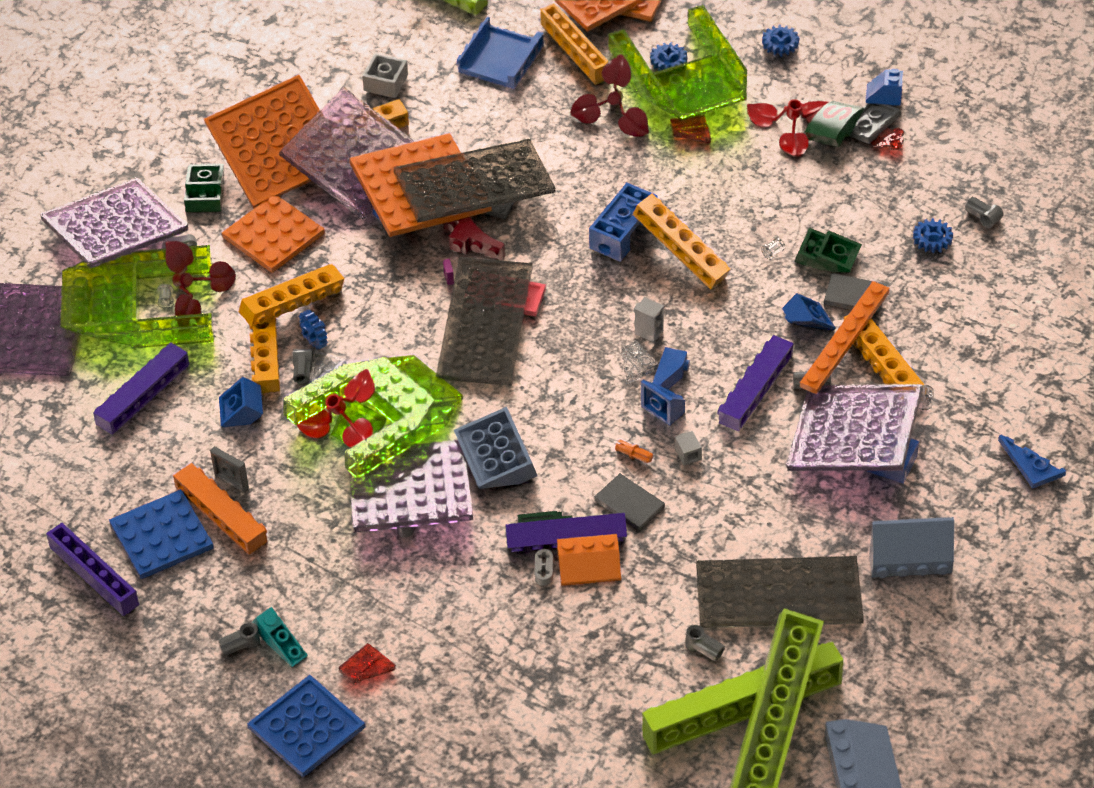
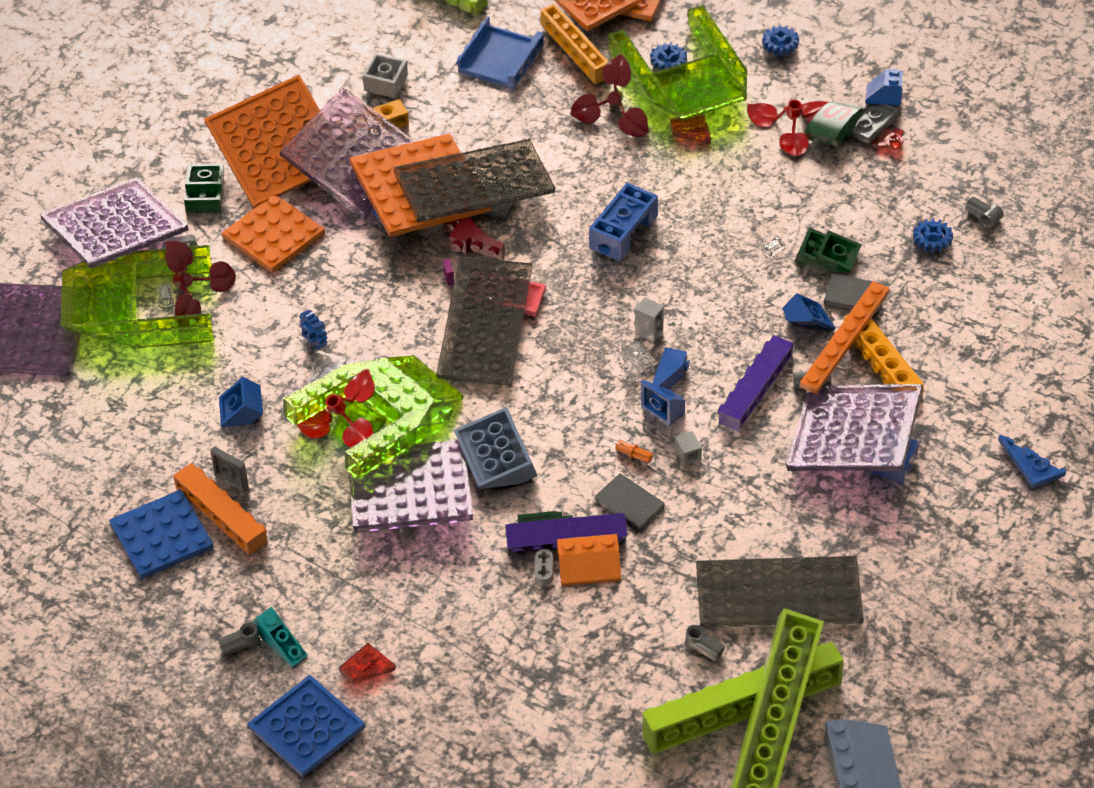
(92, 569): dark purple brick -> none
(141, 388): dark purple brick -> none
(265, 356): light orange brick -> none
(291, 295): light orange brick -> none
(302, 365): dark grey piece -> none
(681, 241): light orange brick -> none
(912, 547): sand blue slope -> none
(926, 398): clear bush -> none

